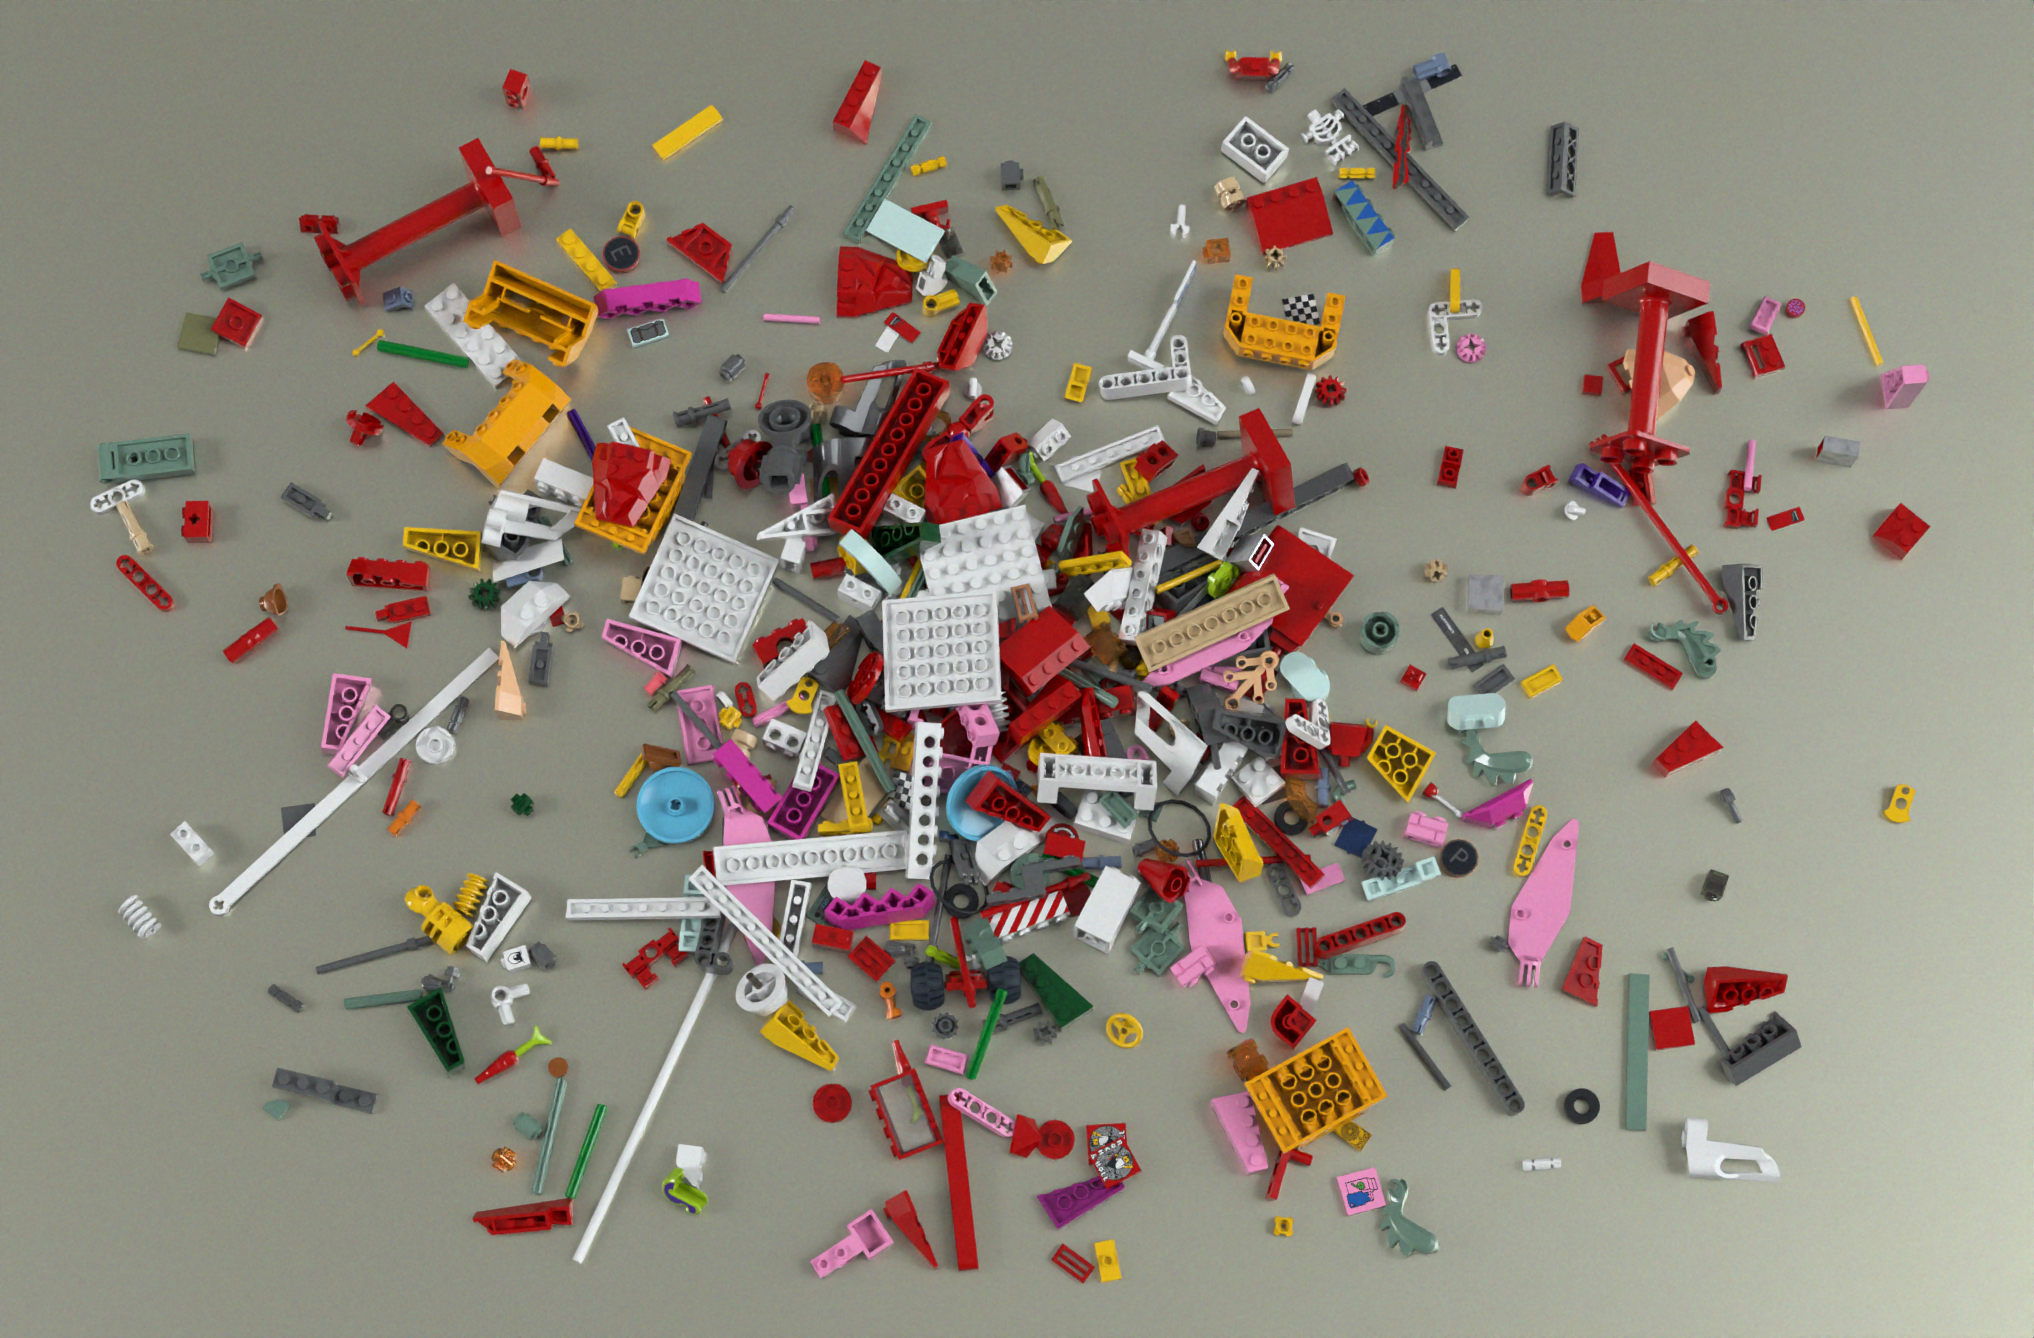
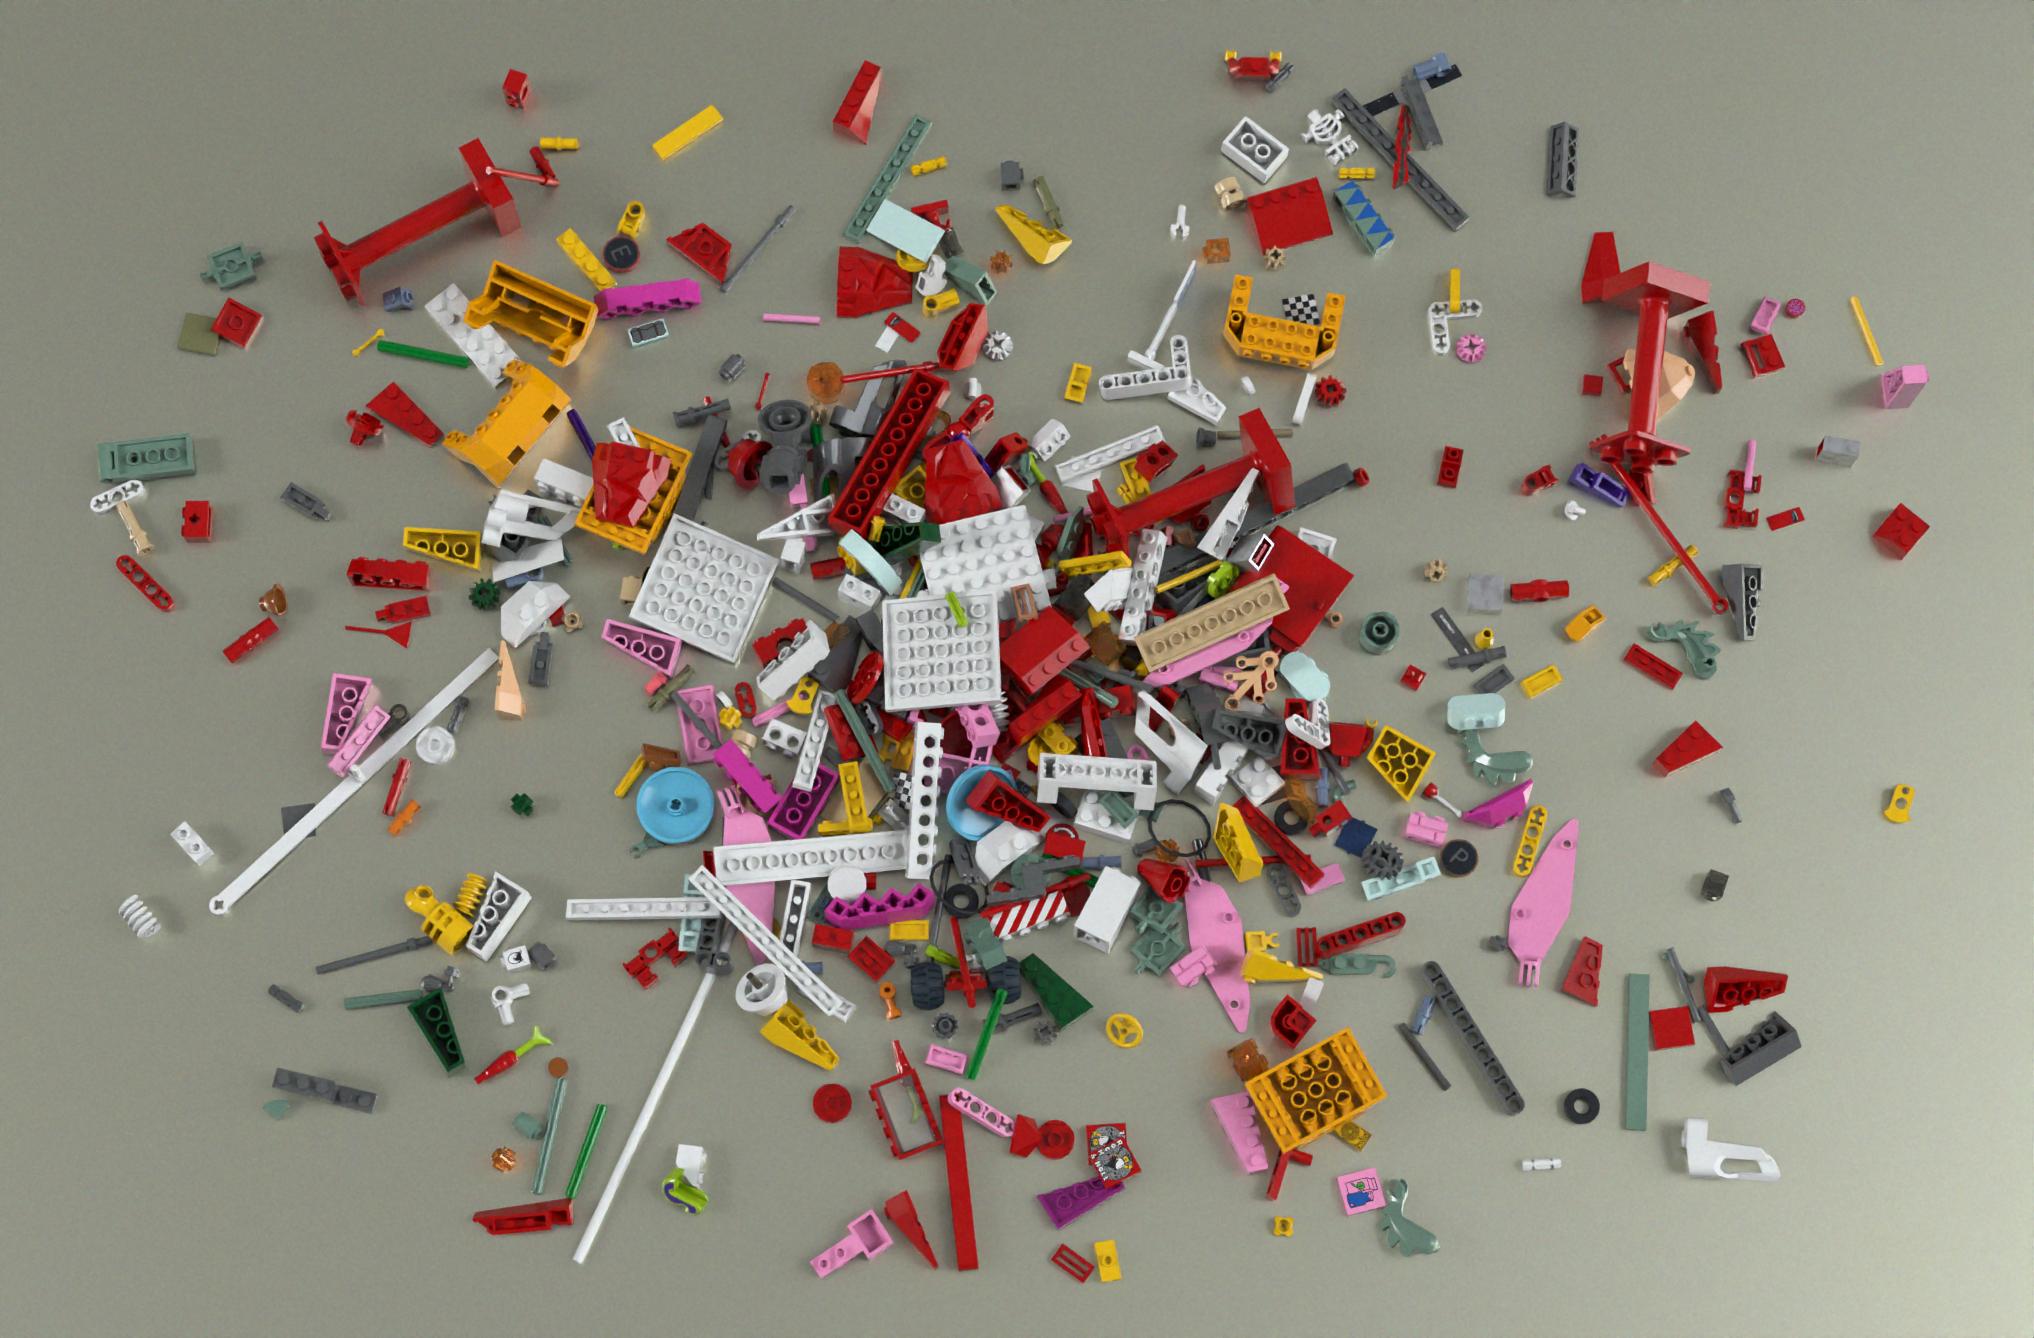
(309, 223): red hinge -> none
(876, 528): none -> yellow pin
(944, 836): dark blue tile -> none
(956, 609): none -> lime axle

